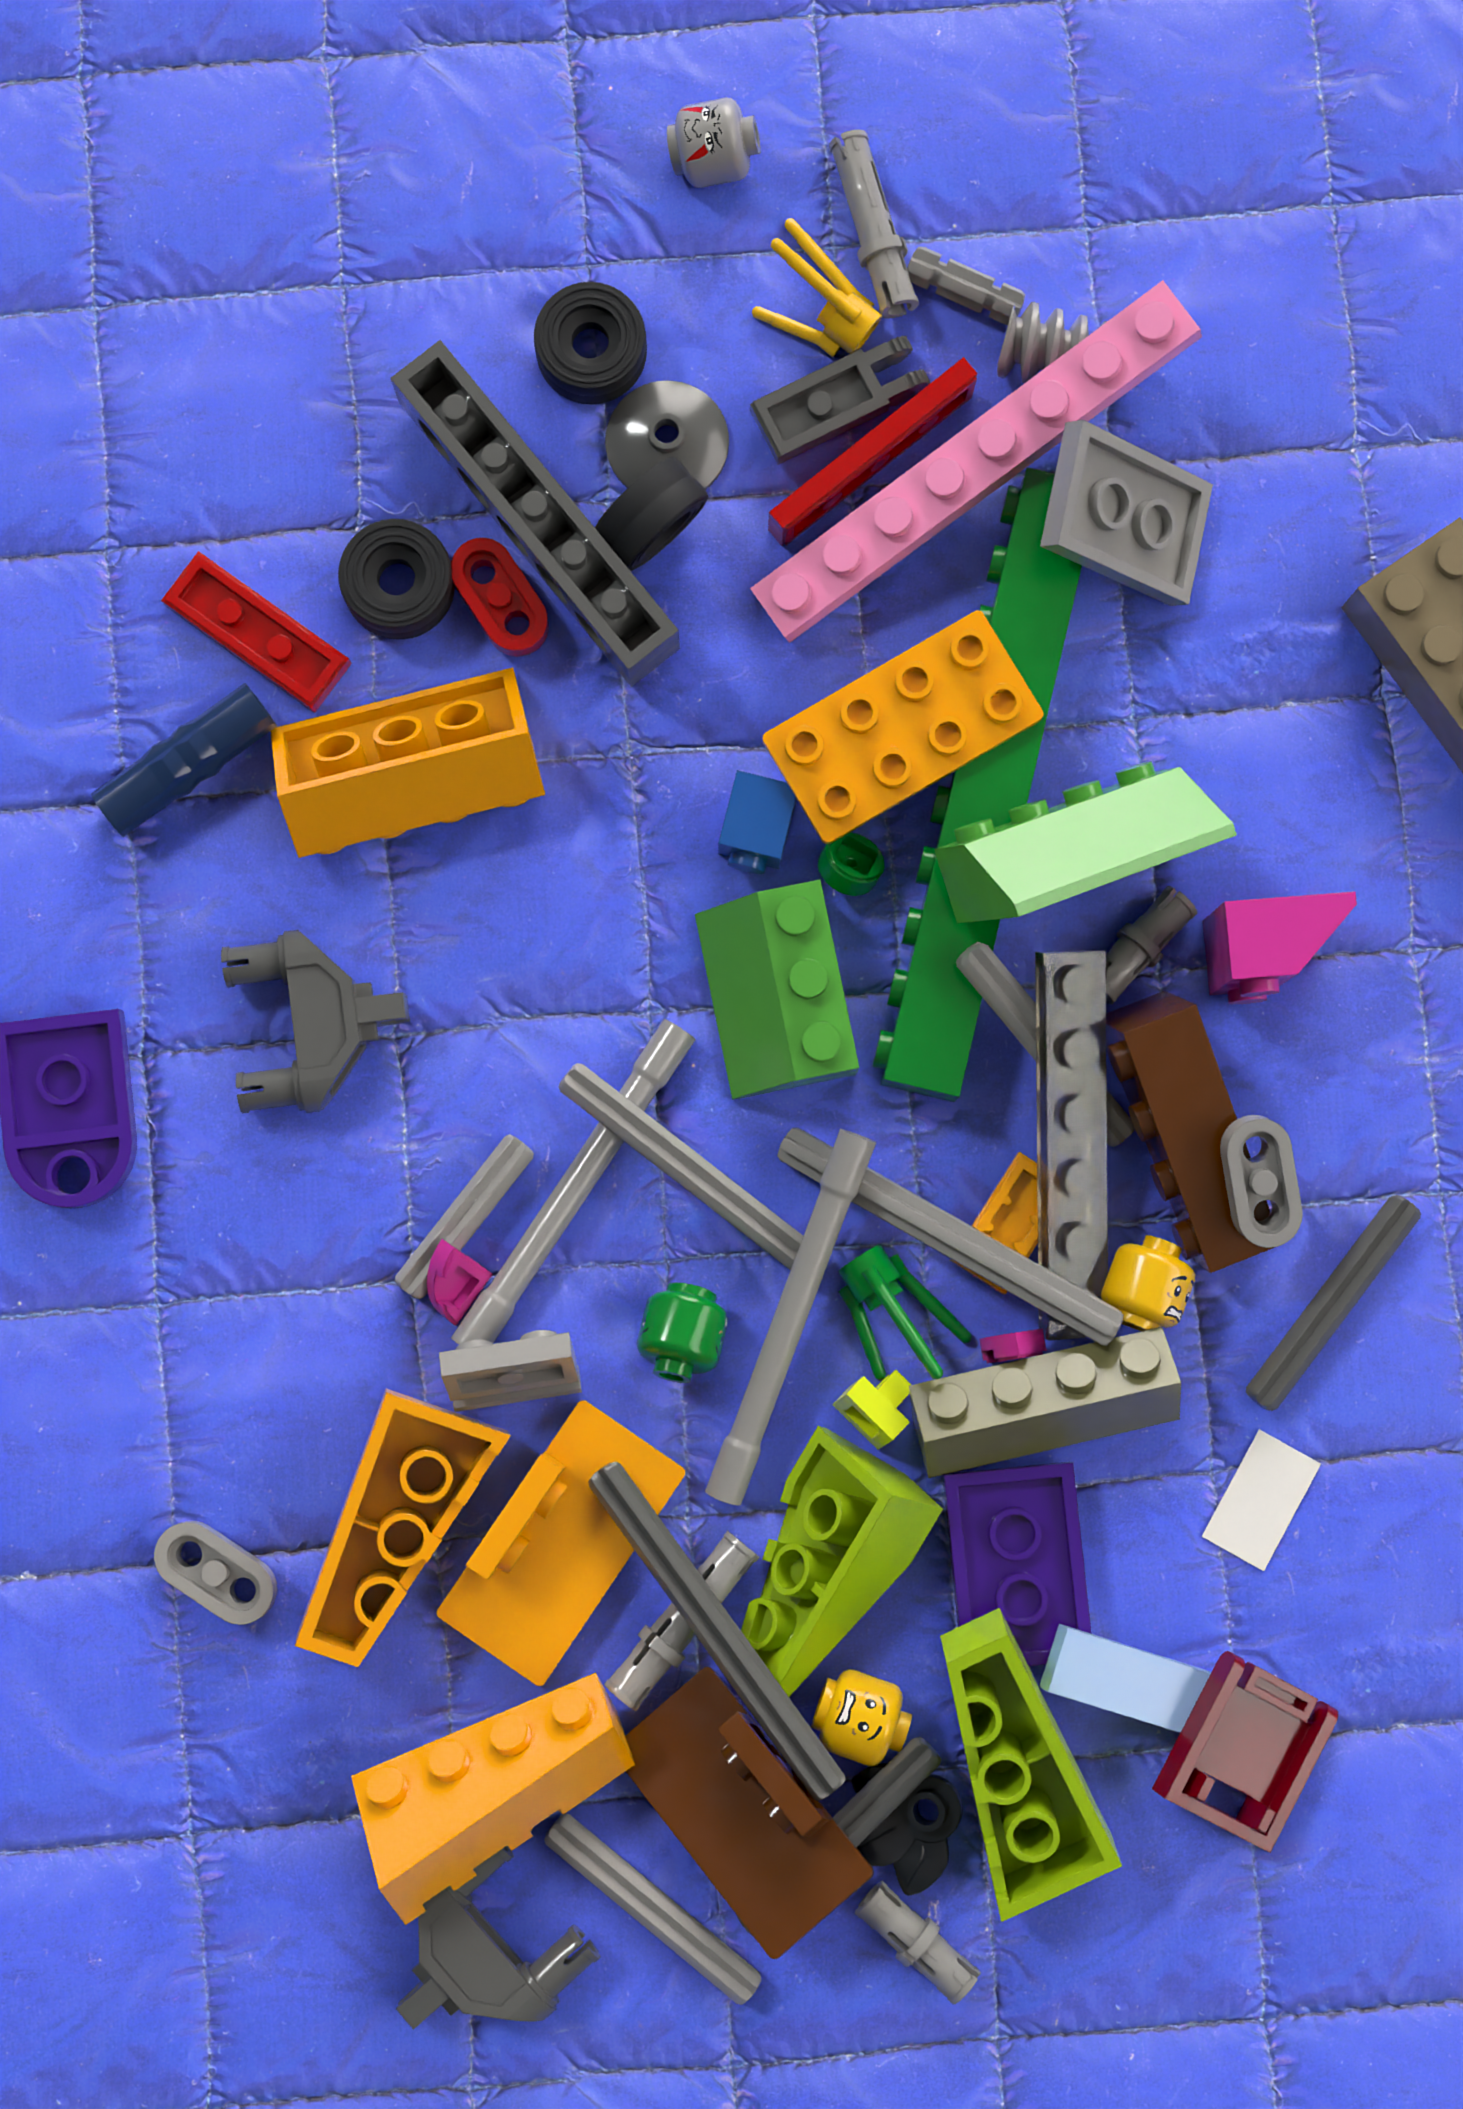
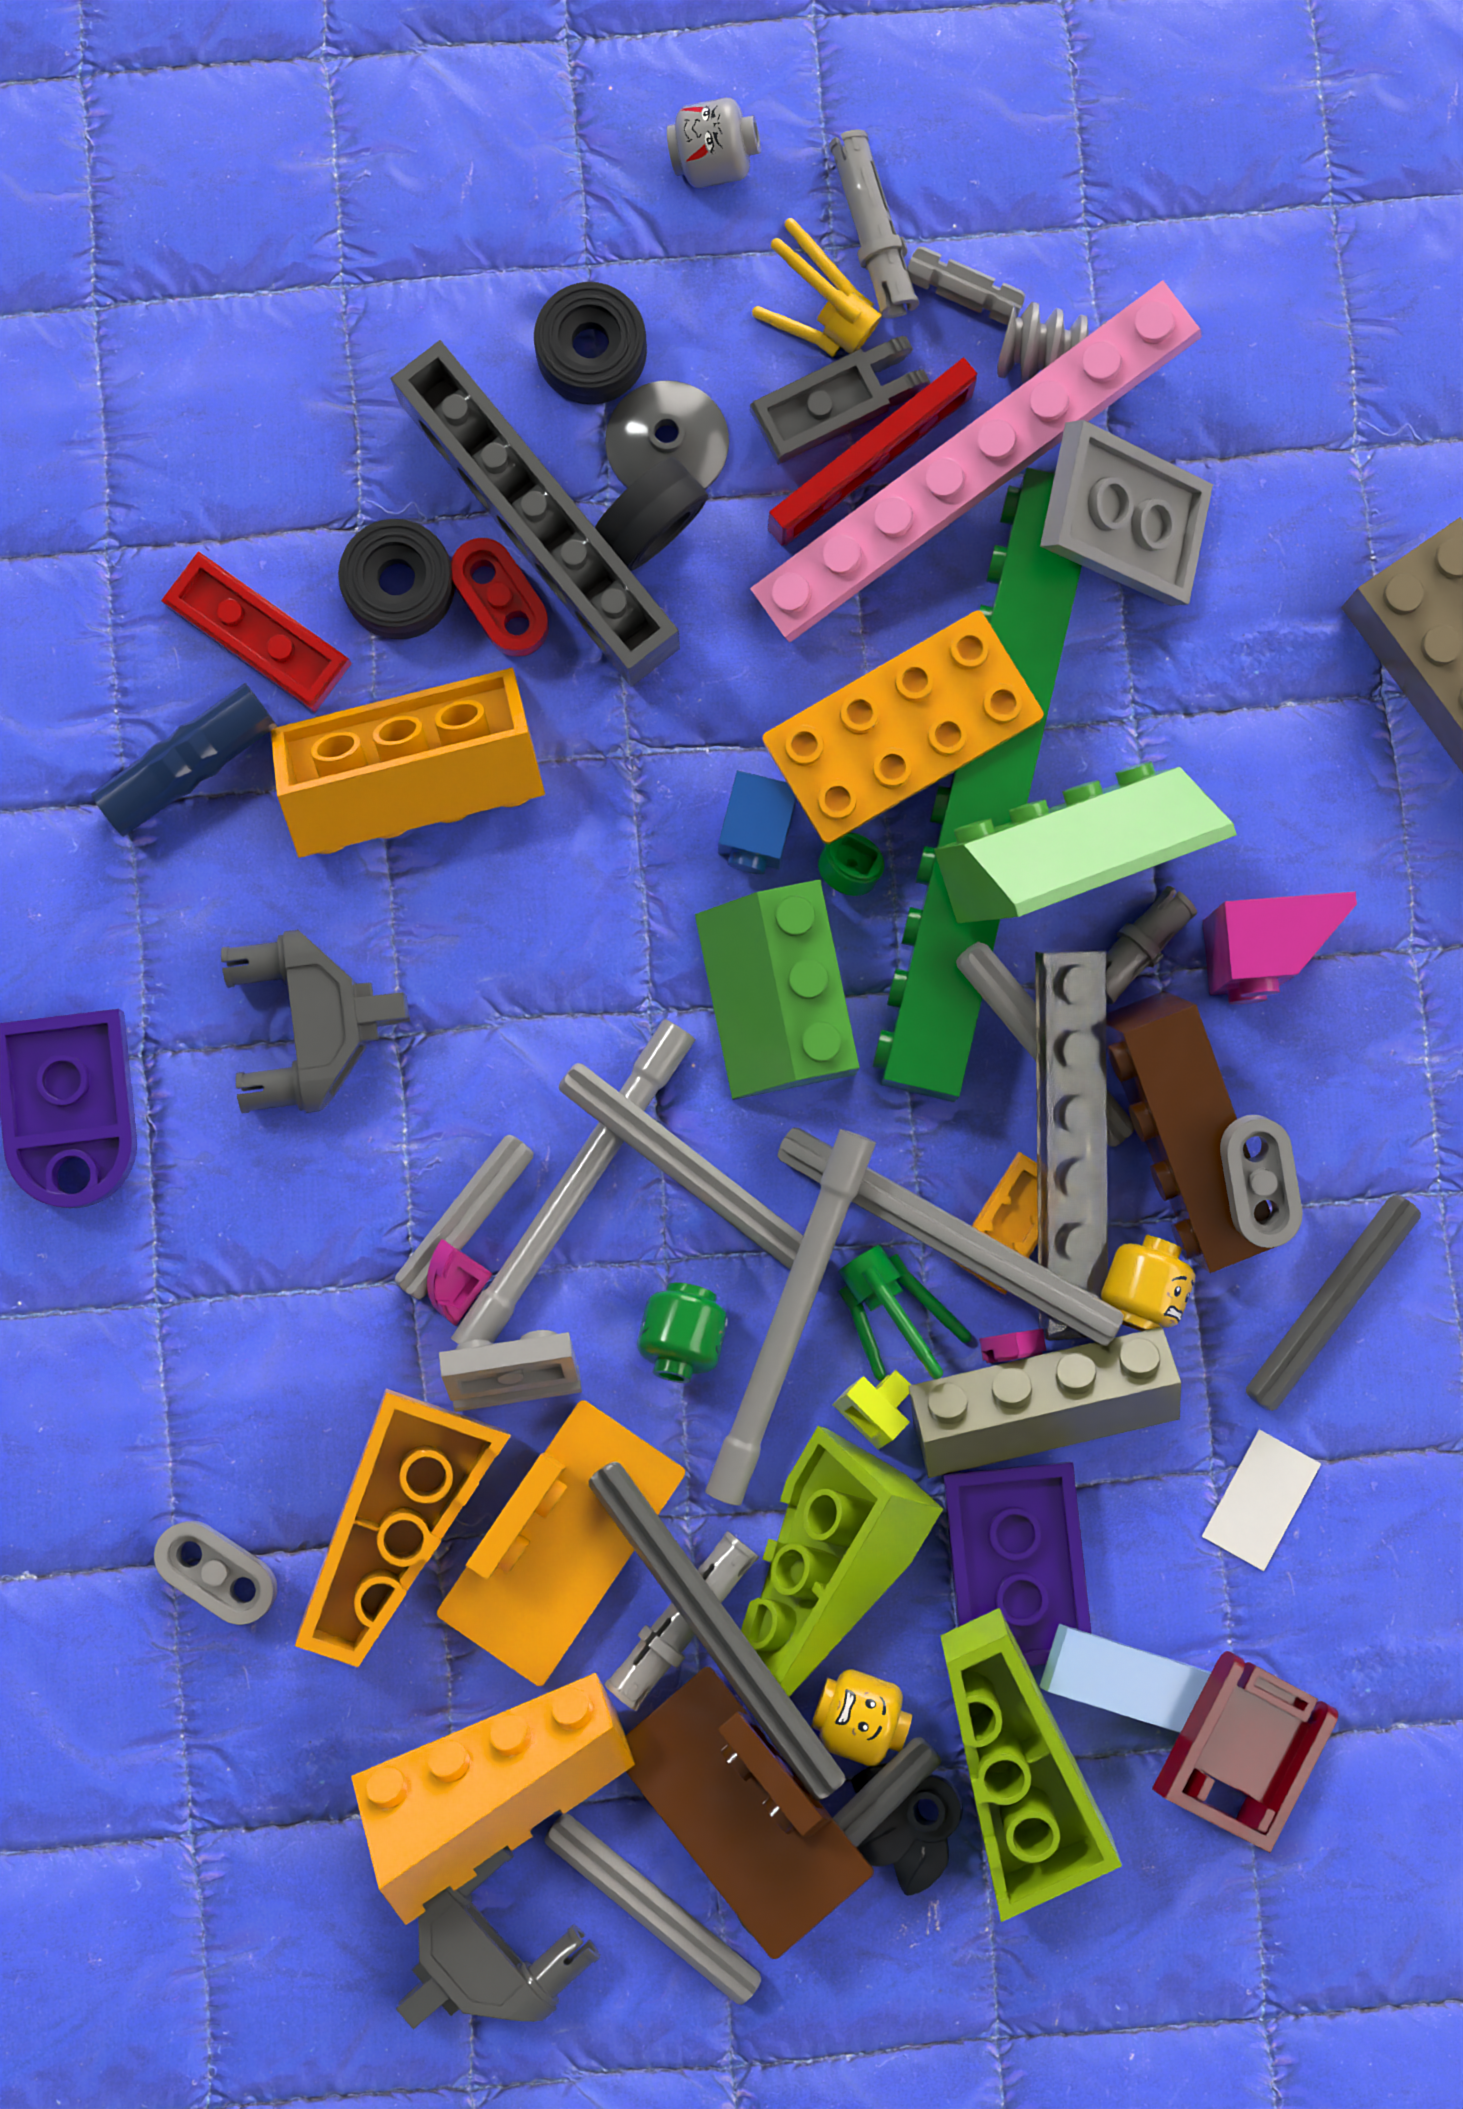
(917, 1942): light grey pin -> none

